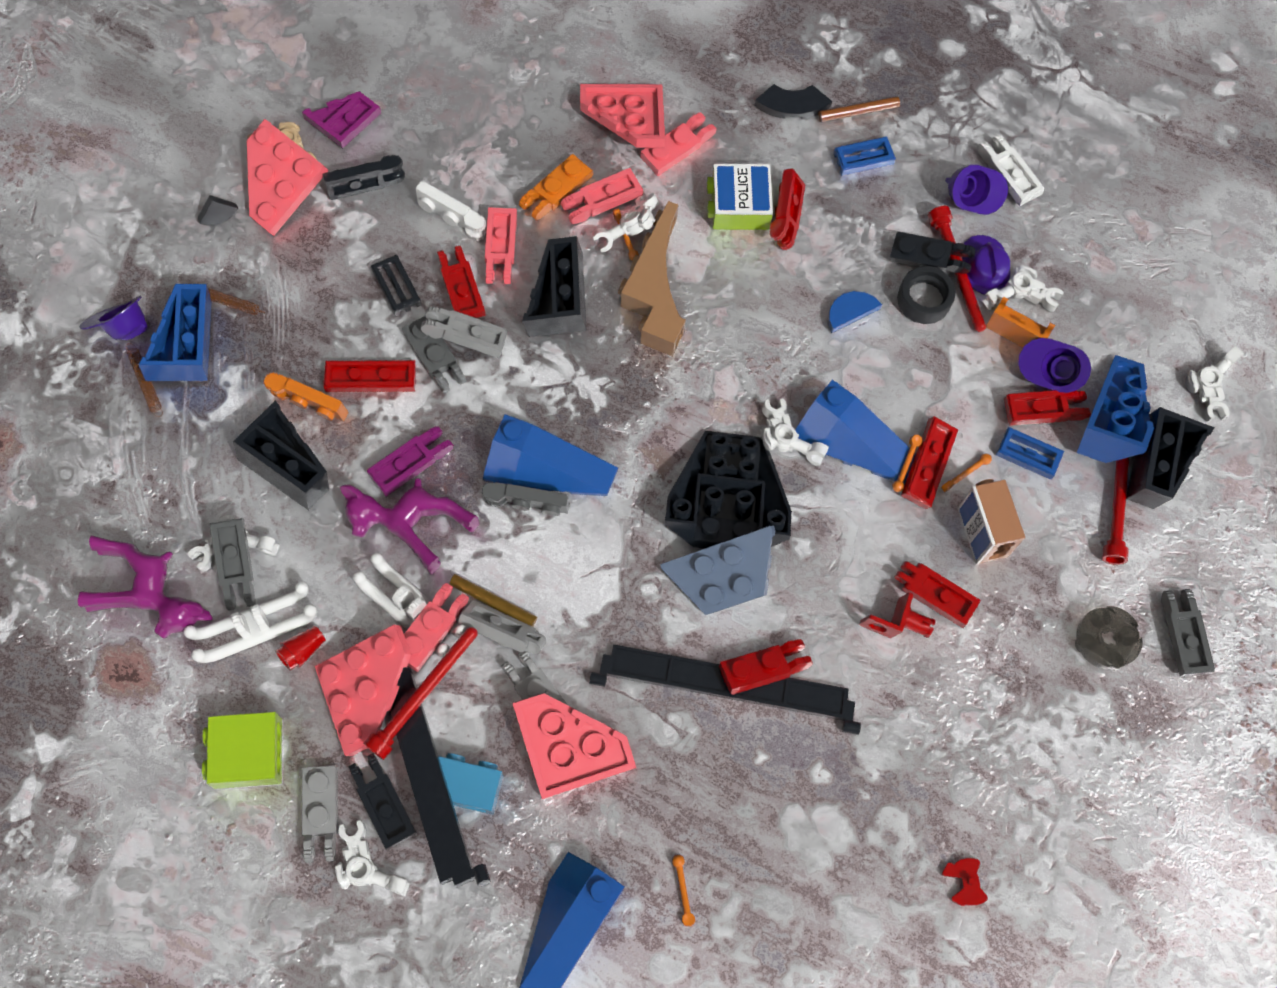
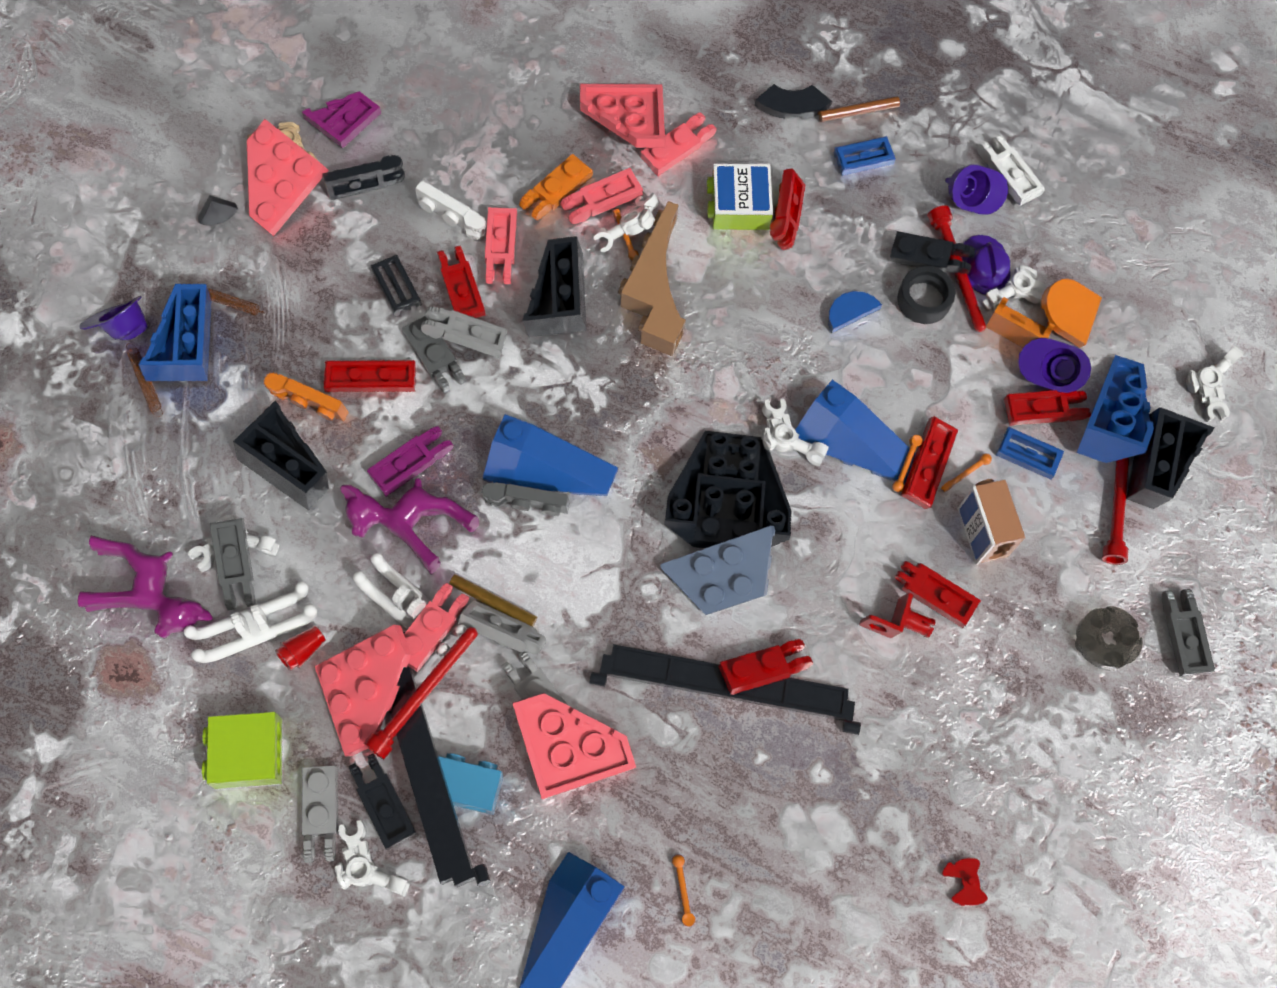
(1071, 309): none -> orange tile

